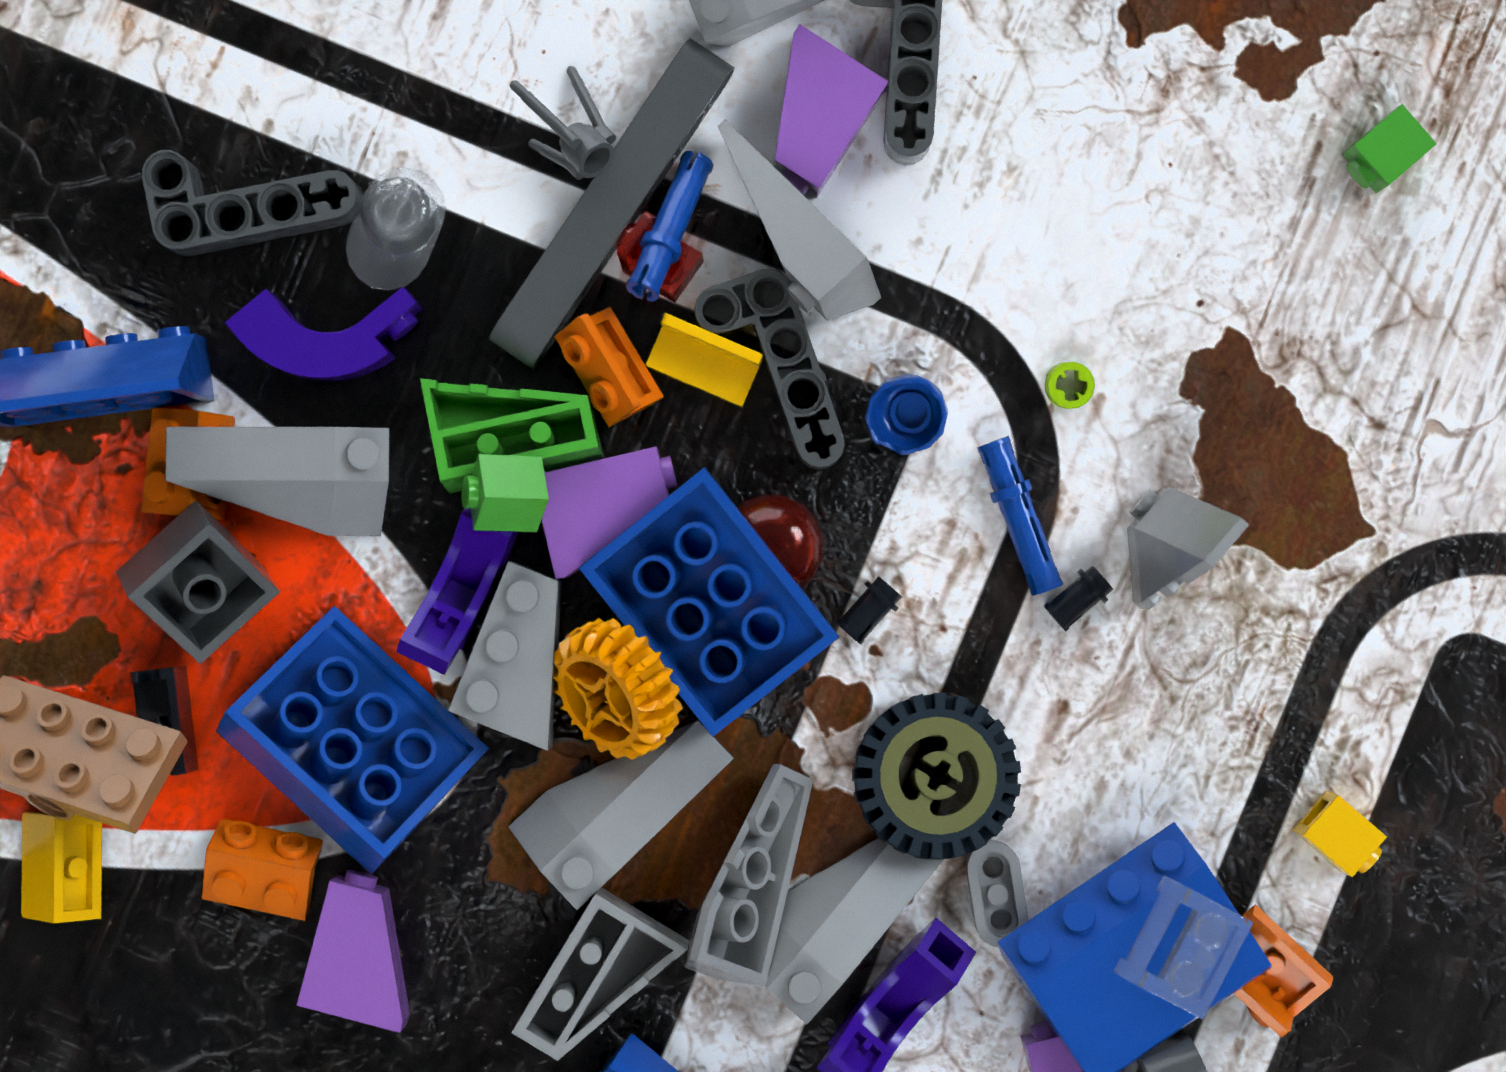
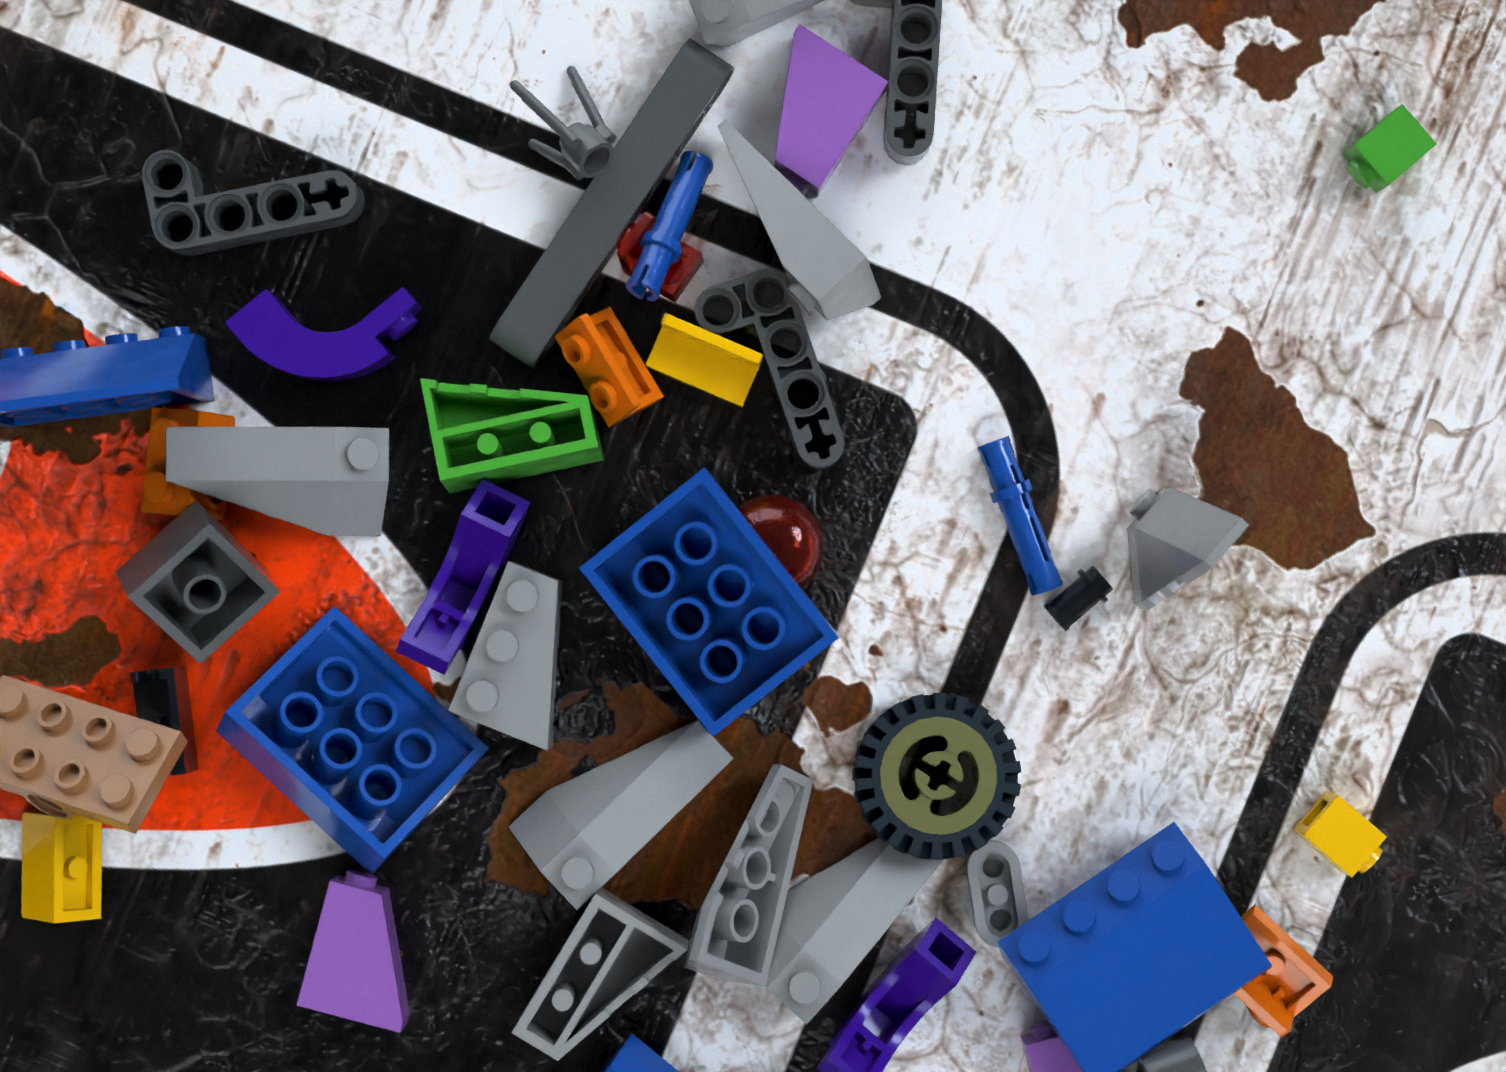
(261, 869): orange bracket -> none
(395, 228): clear piece -> none
(506, 493): bright green brick -> none
(599, 502): medium lavender slope -> none
(616, 688): light orange gear -> none
(869, 609): black pin -> none
(906, 414): blue hair -> none
(1081, 373): lime bush -> none
(1199, 954): clear plate -> none

